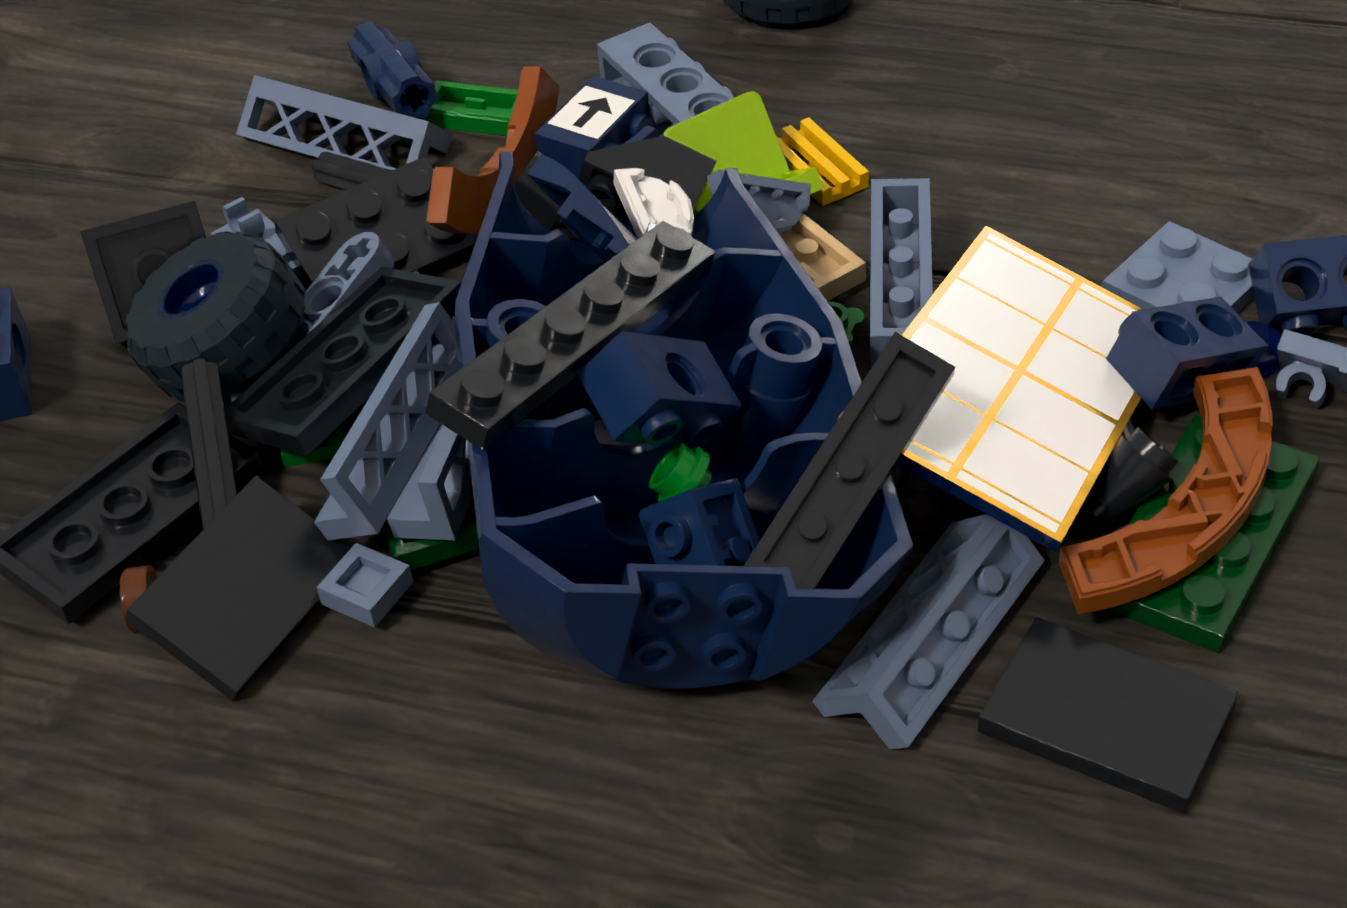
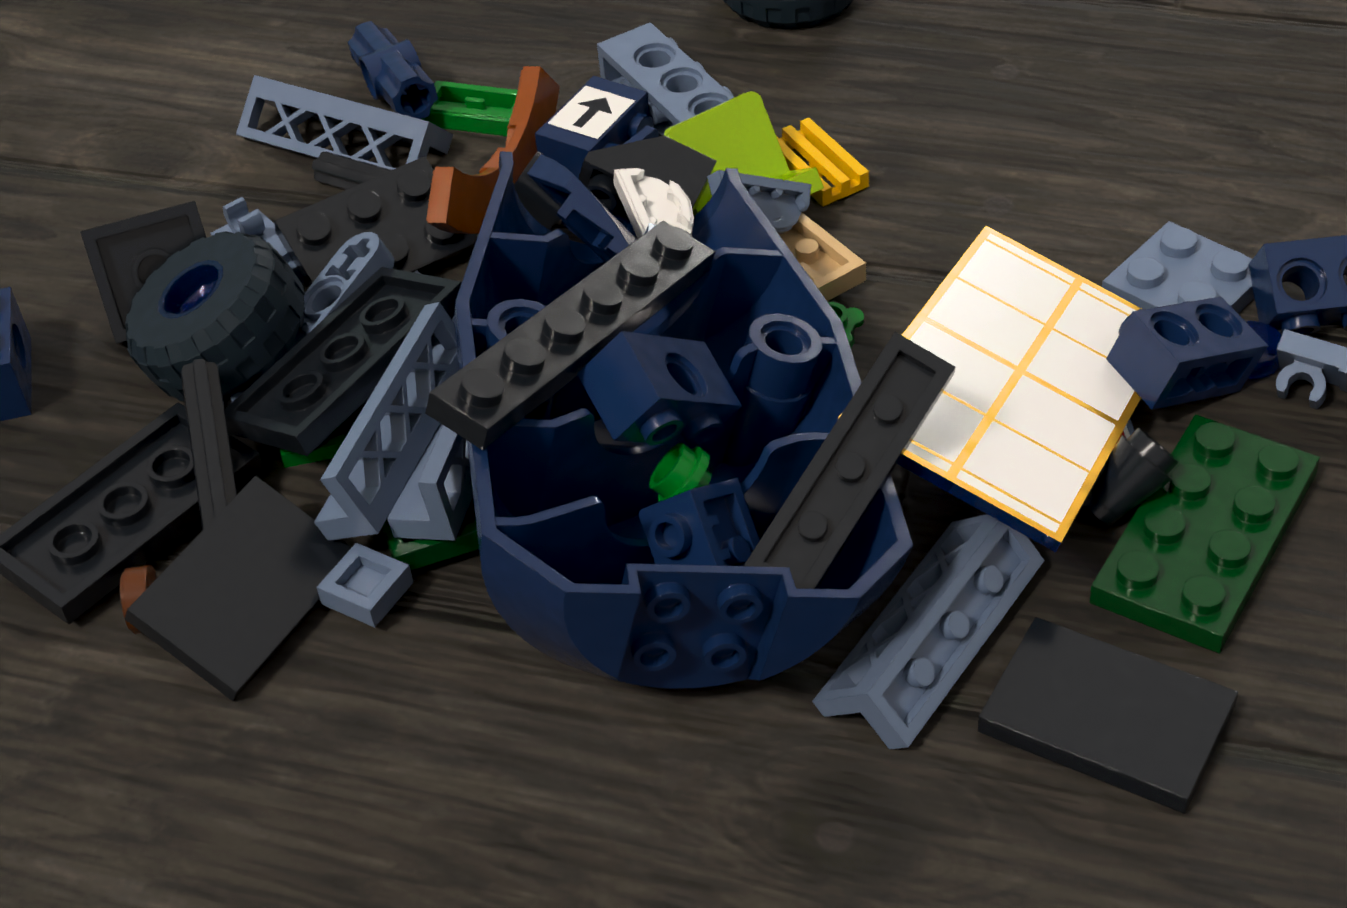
(898, 257): sand blue brick -> none
(1198, 514): dark orange tile -> none

